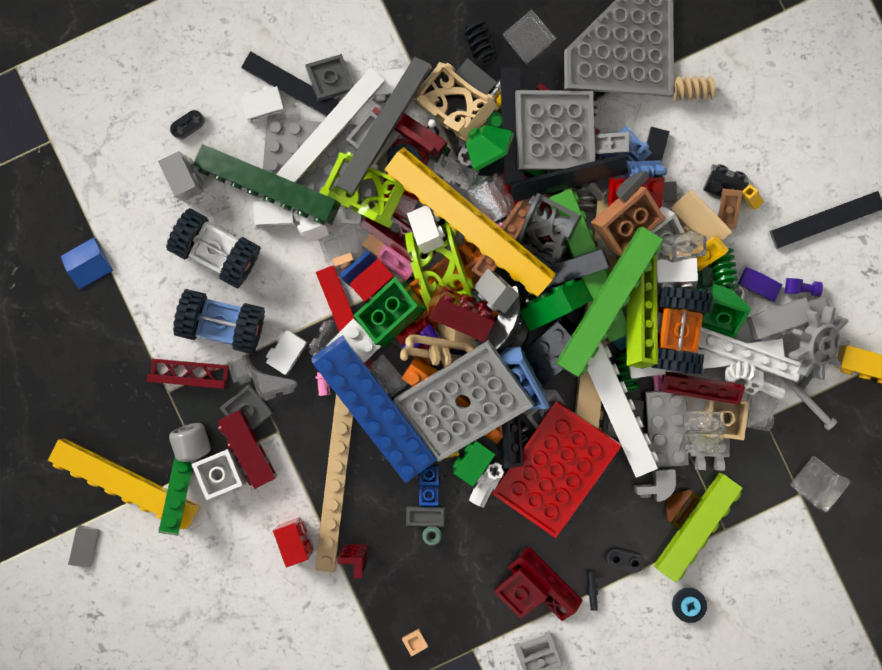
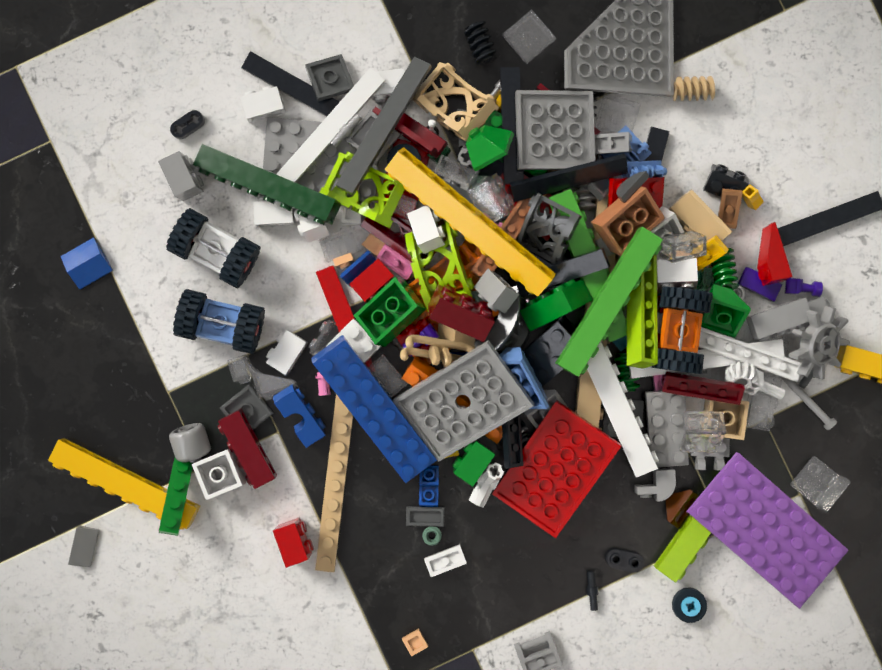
(191, 381): dark red fence -> none
(290, 402): none -> blue arch
(346, 130): none -> light grey bar
(356, 555): dark red fence -> none
(445, 560): none -> white plate
(476, 77): dark grey tile -> none
(521, 593): dark red plate -> none
(550, 582): dark red fence -> none
(670, 192): dark grey tile -> none
(767, 530): none -> medium lavender plate
(772, 260): none -> red slope

